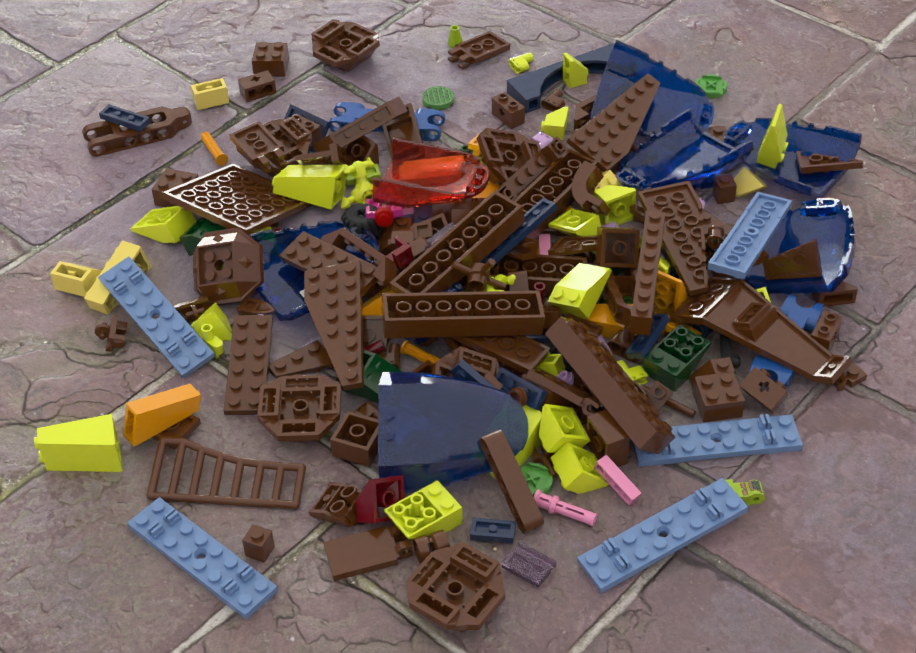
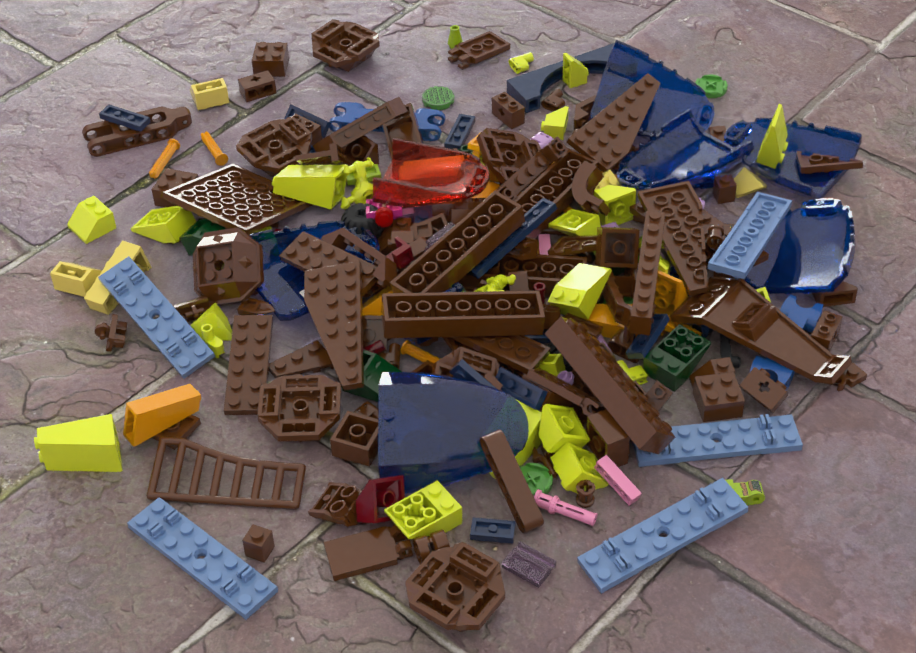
(91, 220): none -> neon yellow slope
(163, 159): none -> light orange axle
(259, 146): reddish brown tile -> none
(459, 131): none -> dark blue plate
(478, 276): reddish brown bar -> none
(519, 394): reddish brown plate -> none
(590, 489): none -> reddish brown bush
(676, 405): reddish brown bar -> none
(795, 263): reddish brown wing -> none

